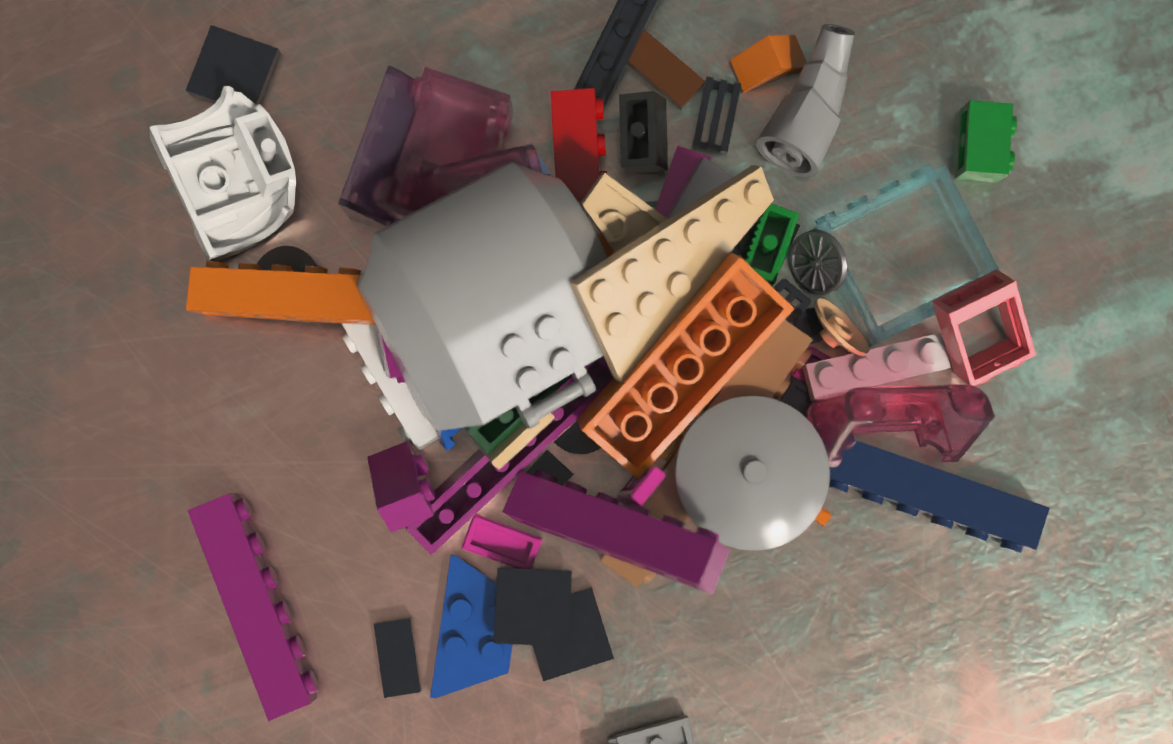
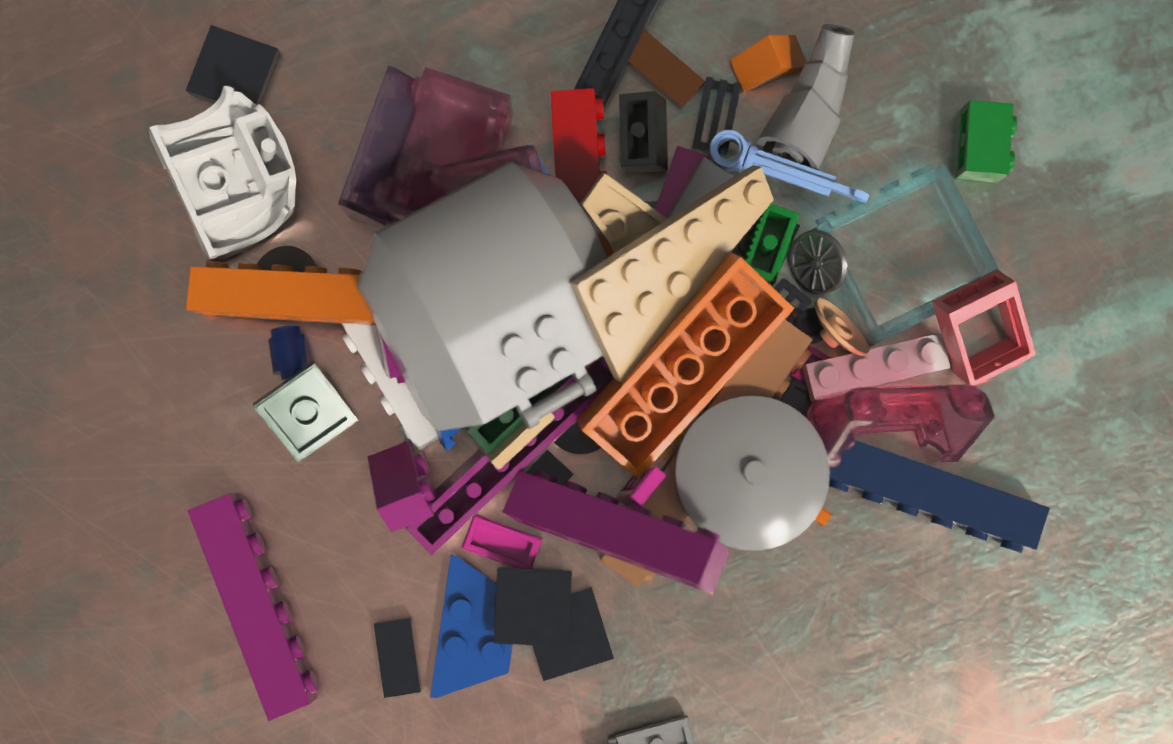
(287, 351): none -> clear blue brick
(305, 411): none -> tile
(779, 167): none -> light blue piece

